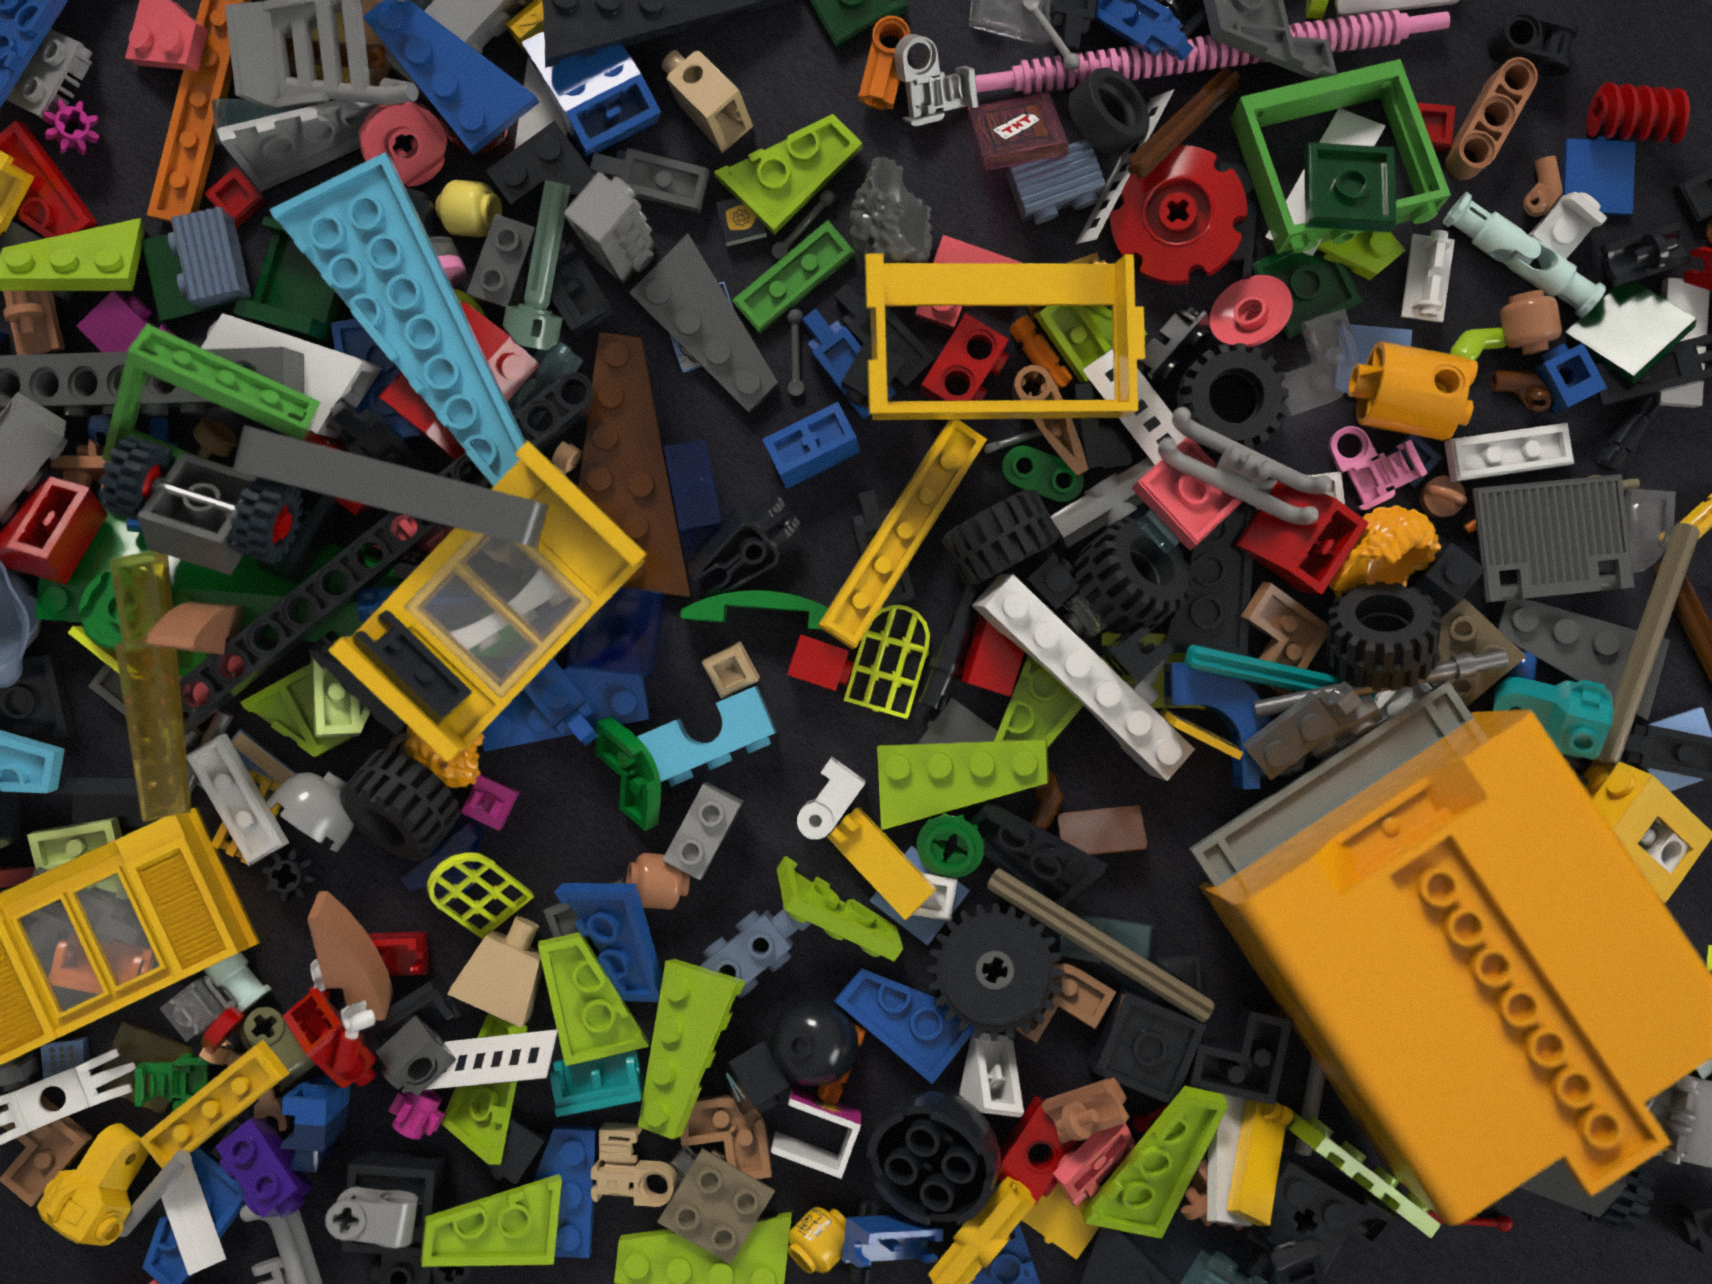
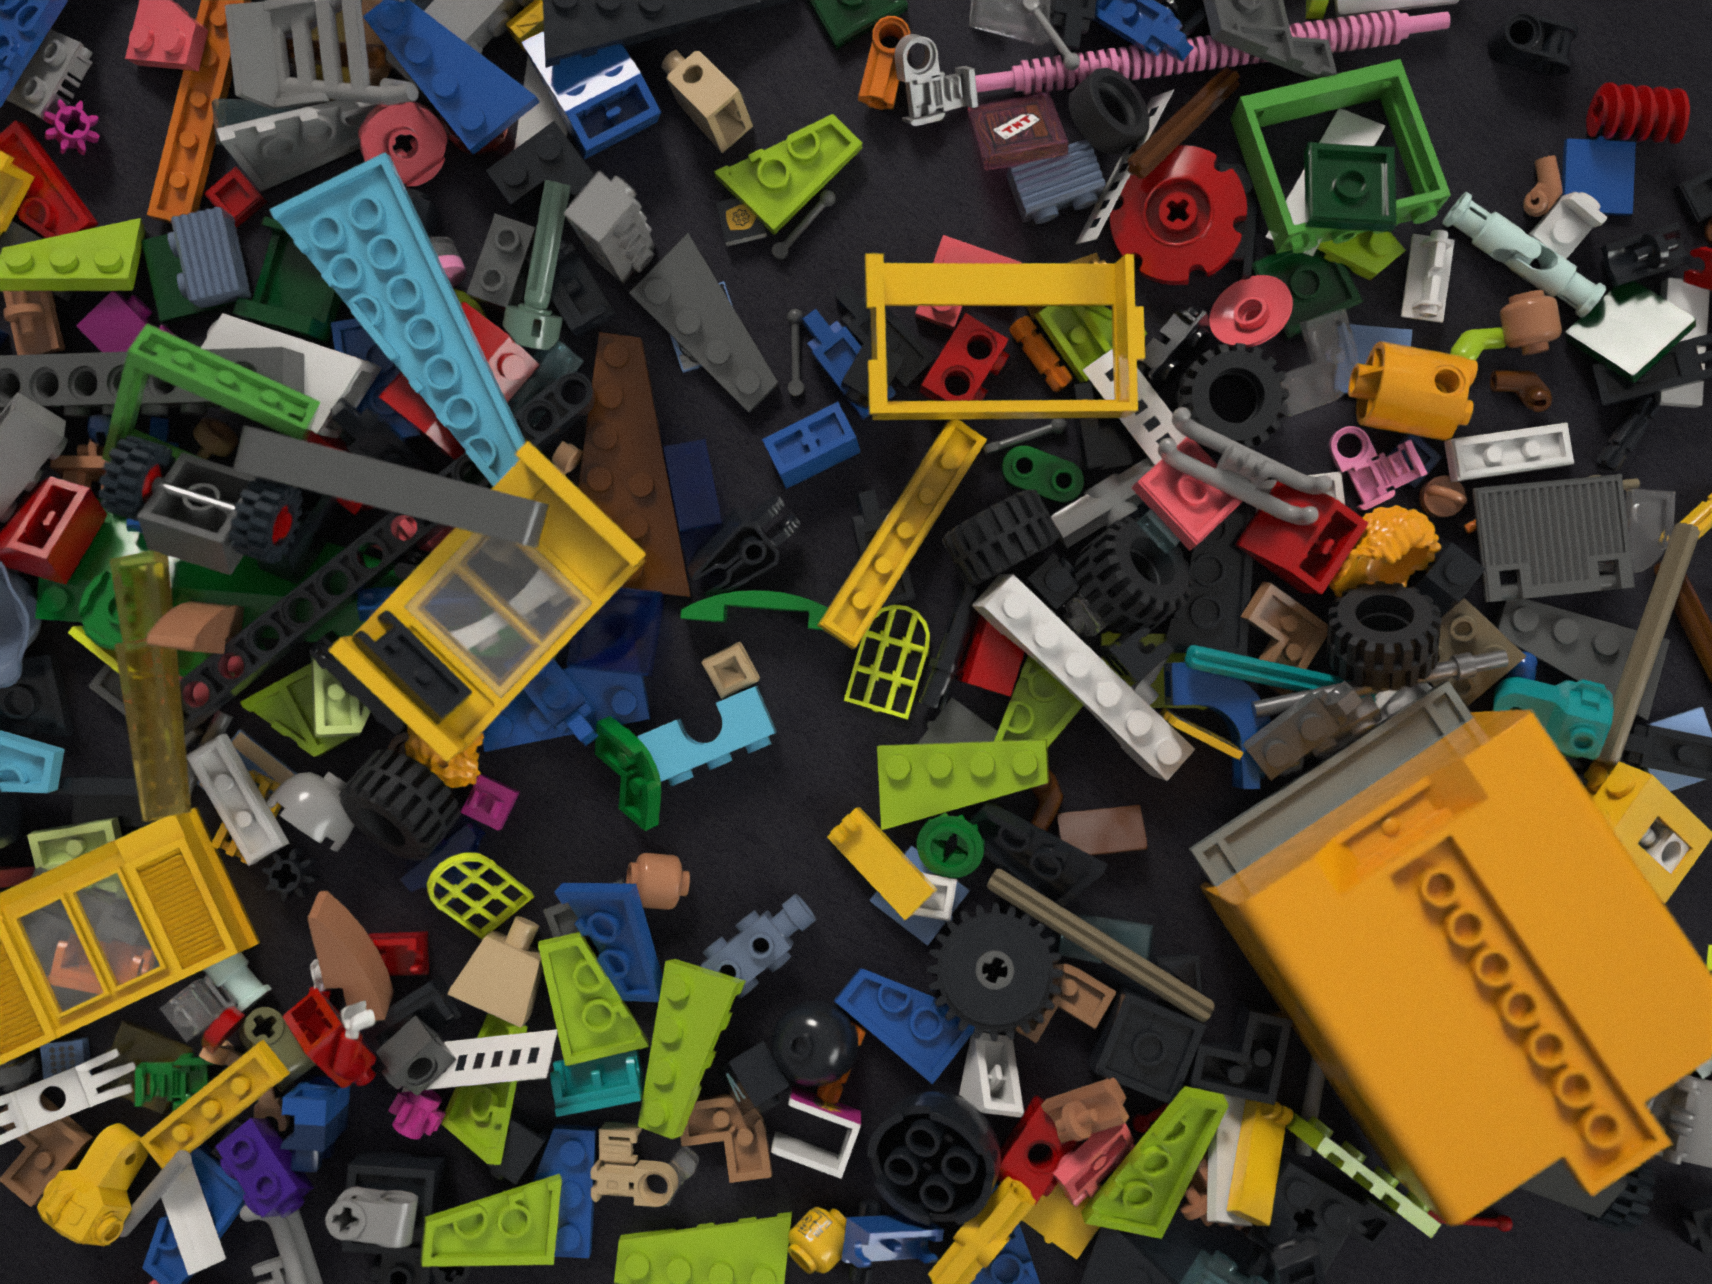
(467, 208): light yellow head -> none
(656, 177): dark grey hinge -> none
(703, 830): light grey brick -> none
(716, 1205): dark tan hinge -> none
(793, 277): bright green tile -> none
(820, 663): red brick -> none
(821, 906): lime wing -> none
(822, 814): white leg -> none
(889, 217): dark grey piece -> none
(1057, 431): medium nougat piece -> none
(1439, 124): red tile -> none
(1504, 106): nougat beam -> none
(1582, 376): blue brick -> none

